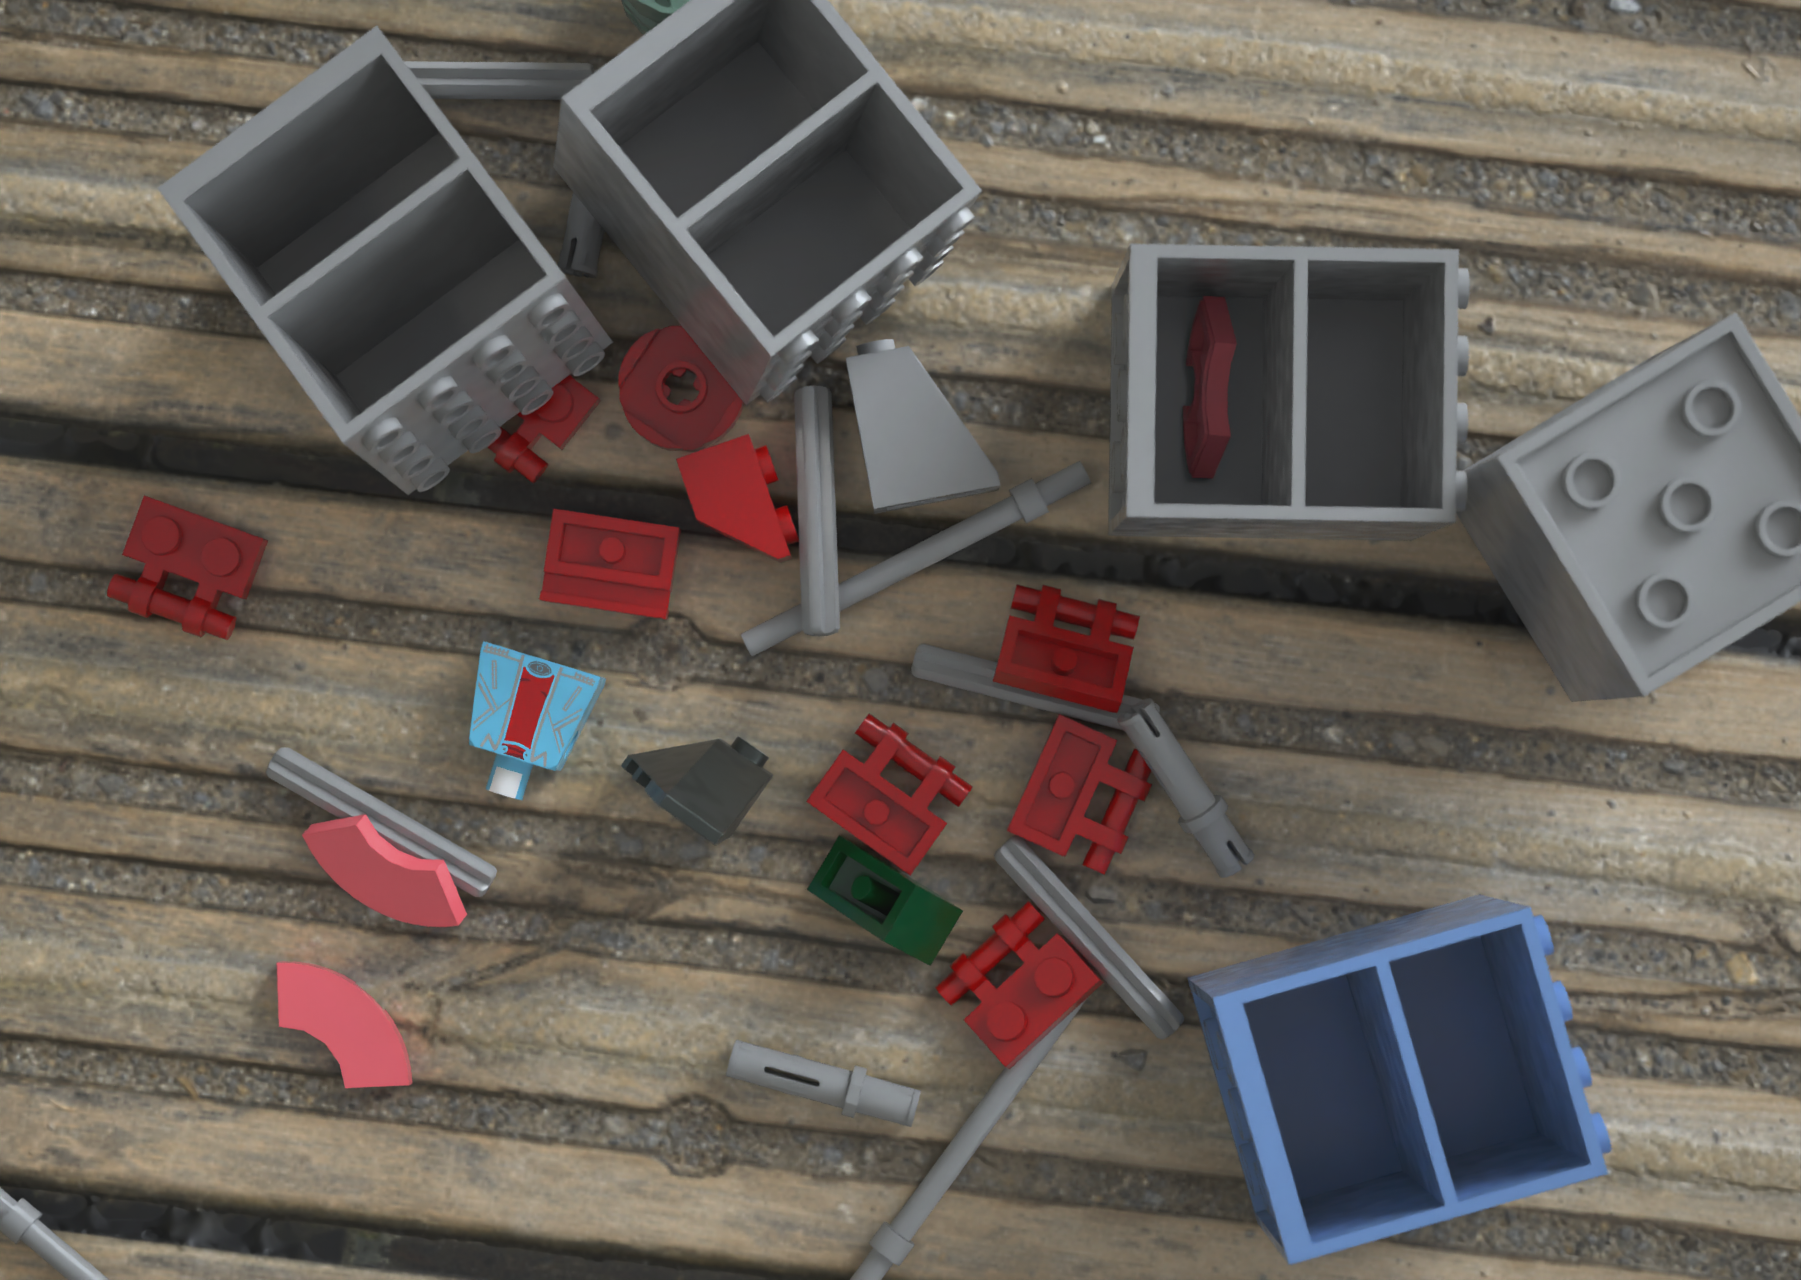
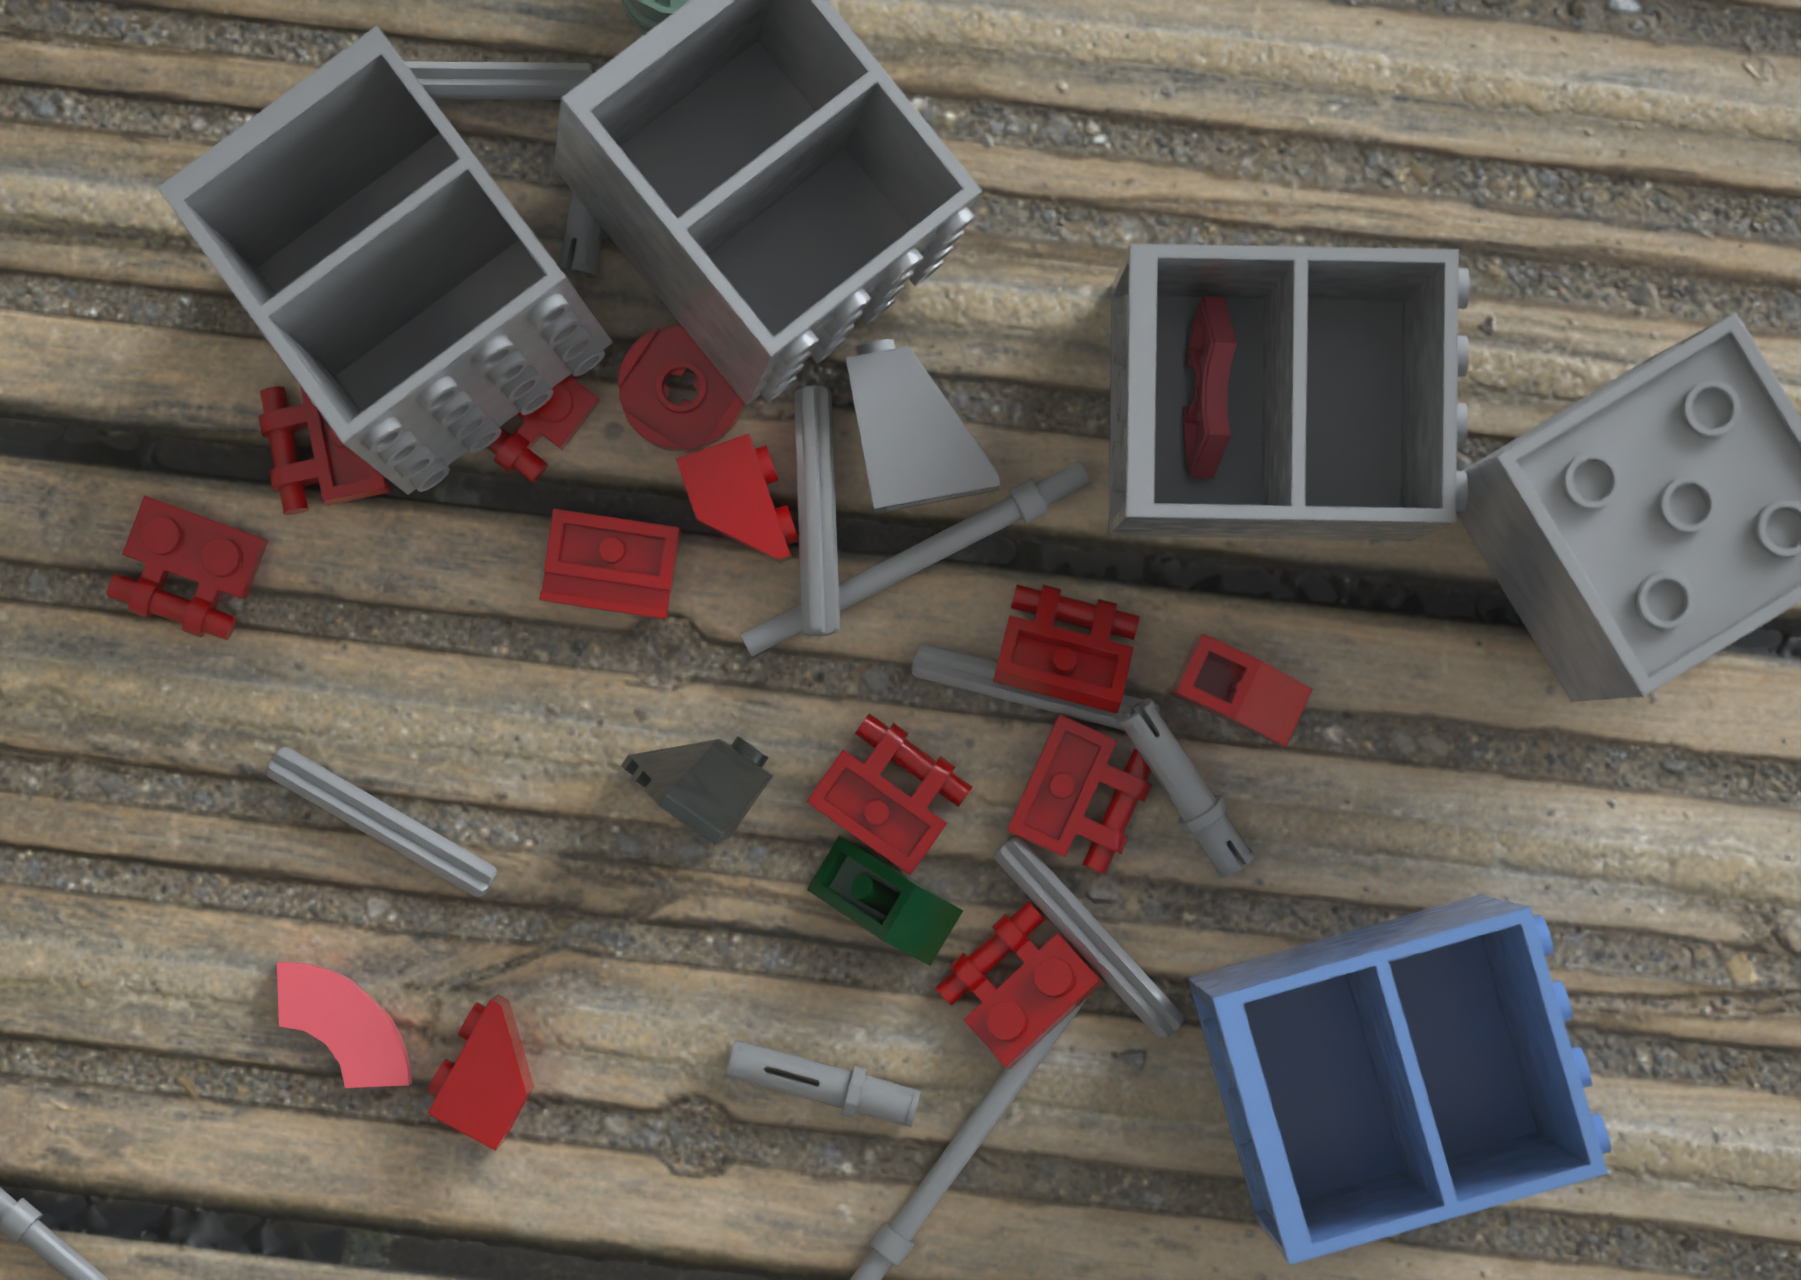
(335, 467): none -> red plate
(384, 877): coral tile -> none
(488, 1080): none -> red slope
(528, 714): medium azure torso -> none
(1241, 689): none -> red slope

